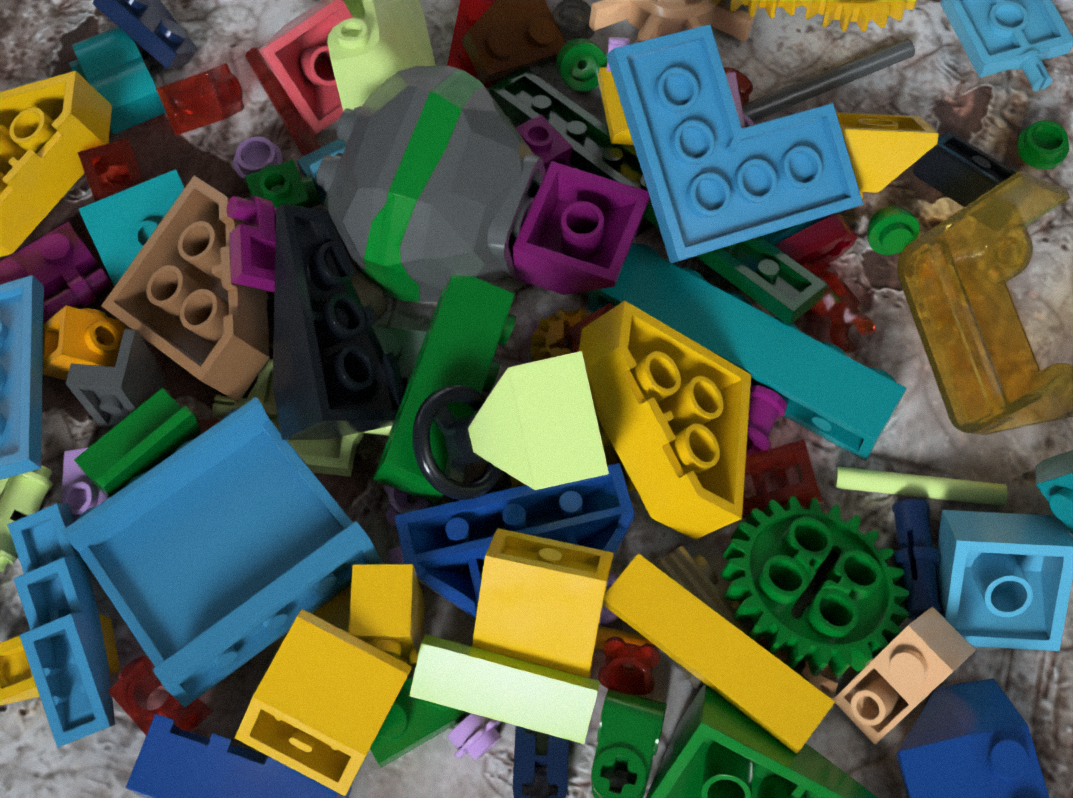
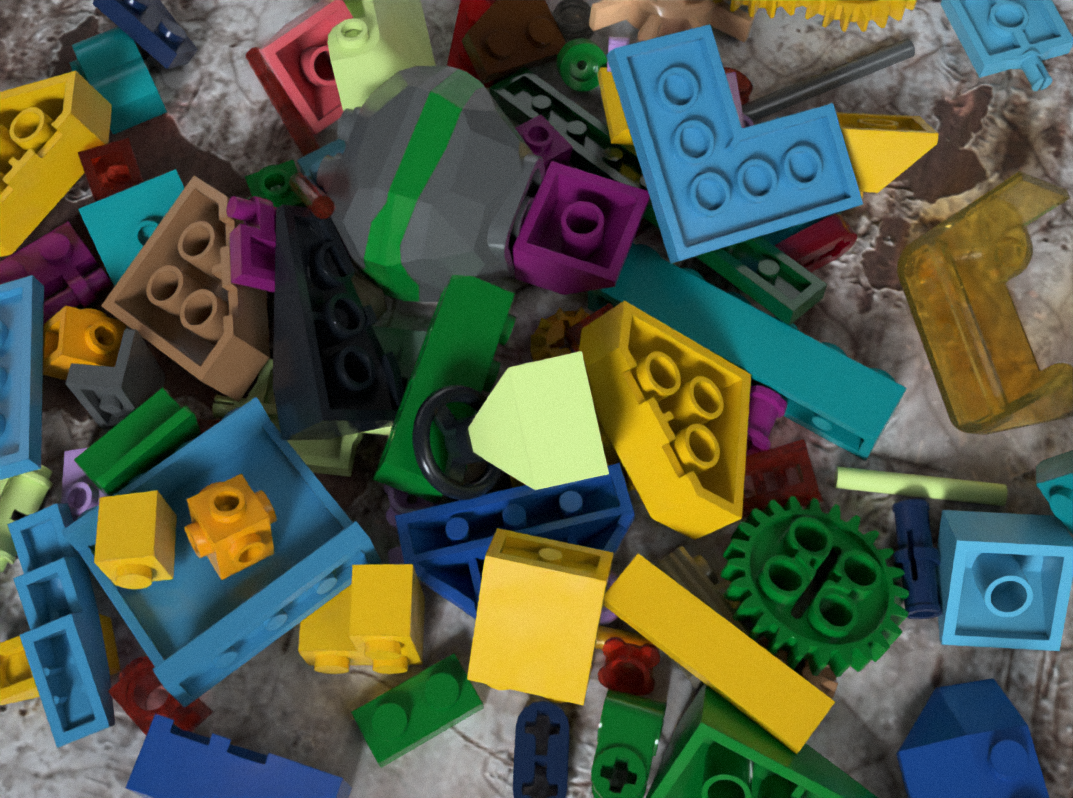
(135, 539): none -> yellow brick
(201, 98): clear red bracket -> none
(231, 525): none -> light orange brick
(254, 155): lavender plate -> none
(311, 195): none -> clear red bar
(322, 702): yellow slope -> none
(474, 736): lavender plate -> none
(504, 688): tile -> none
(841, 307): clear red plate -> none
(892, 230): green plate -> none
(903, 674): light nougat slope -> none
(960, 169): black slope -> none
(1043, 145): green plate -> none

